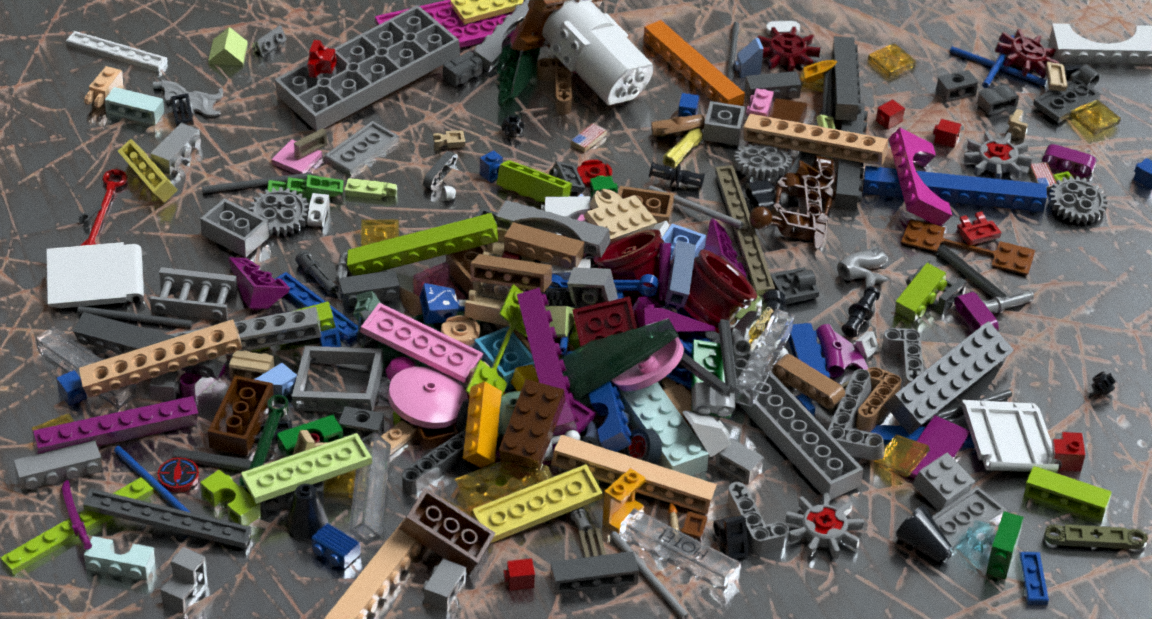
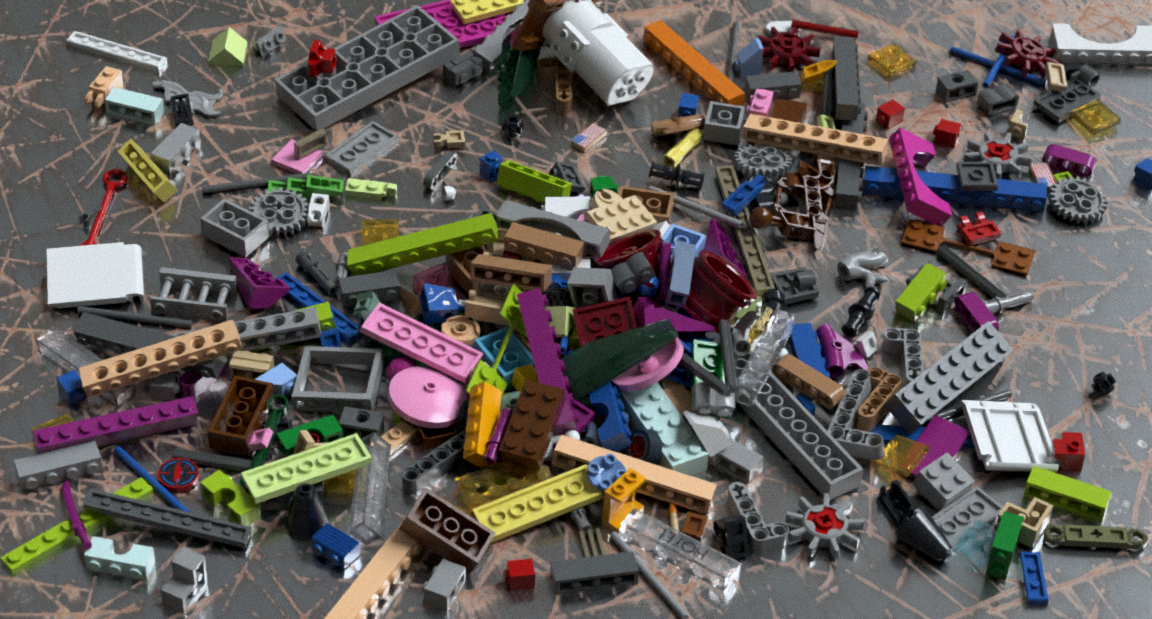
(260, 439): none -> bright pink tile
(497, 437): none -> magenta pin
(593, 166): red tile -> none
(604, 471): none -> medium blue dish
(632, 273): none -> dark grey brick
(743, 195): none -> blue hinge
(824, 29): none -> red axle
(896, 503): none -> black hinge
(977, 176): none -> dark grey plate
(1034, 522): none -> tan brick

